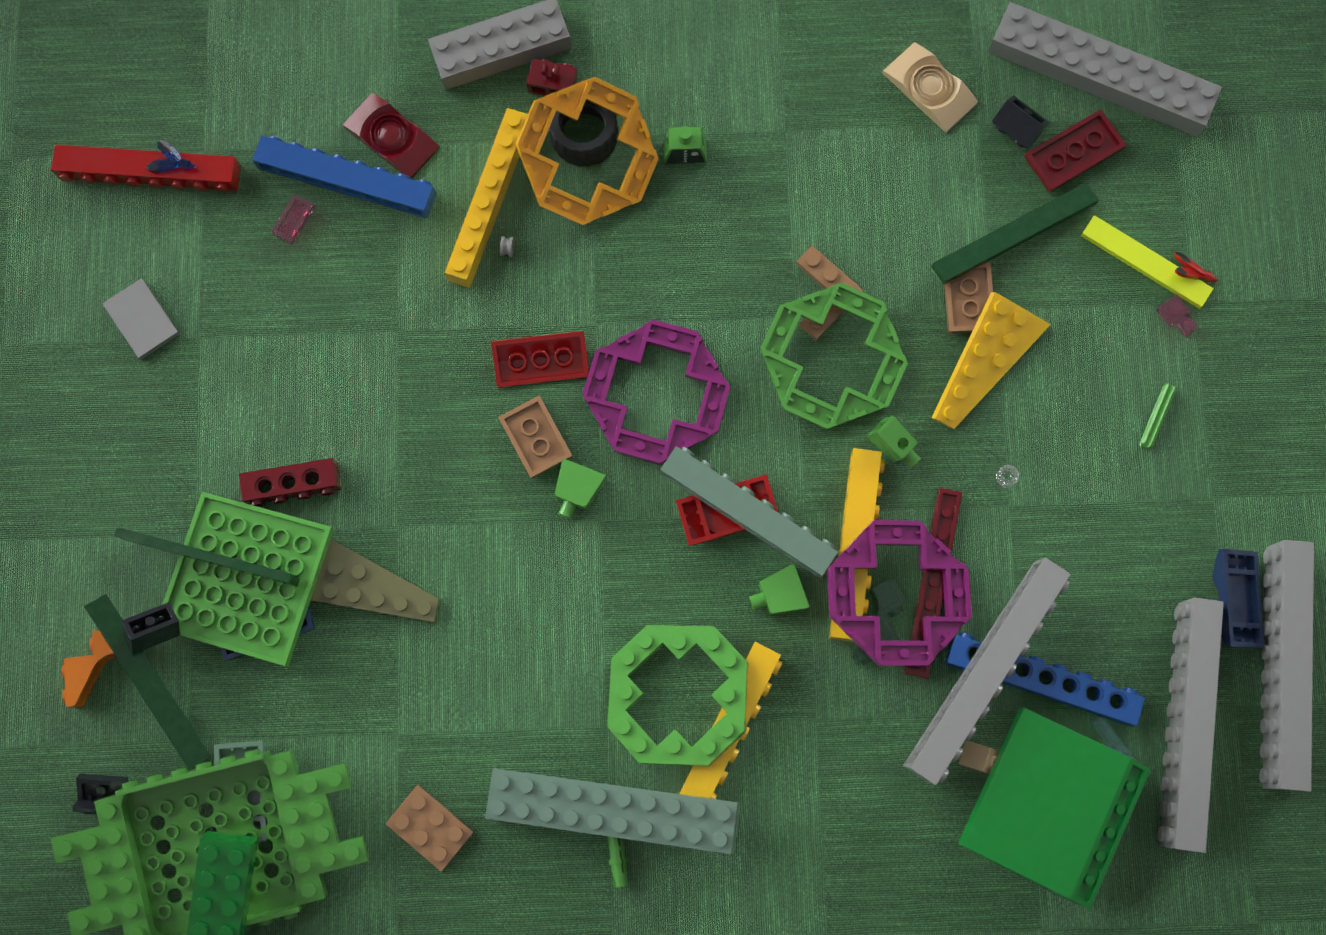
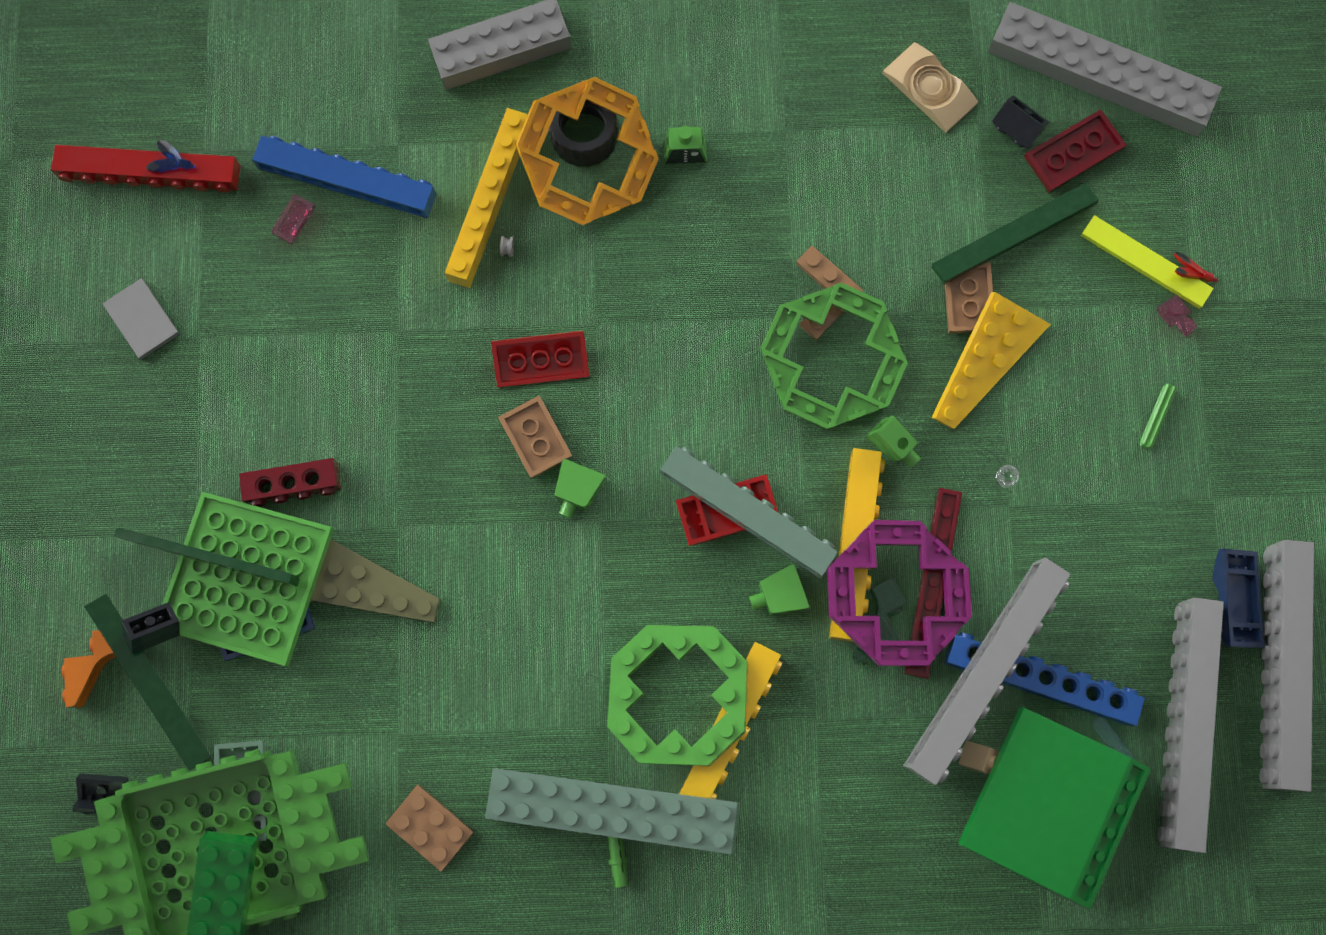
(391, 135): dark red slope -> none
(550, 77): dark red brick -> none
(631, 349): magenta plate -> none

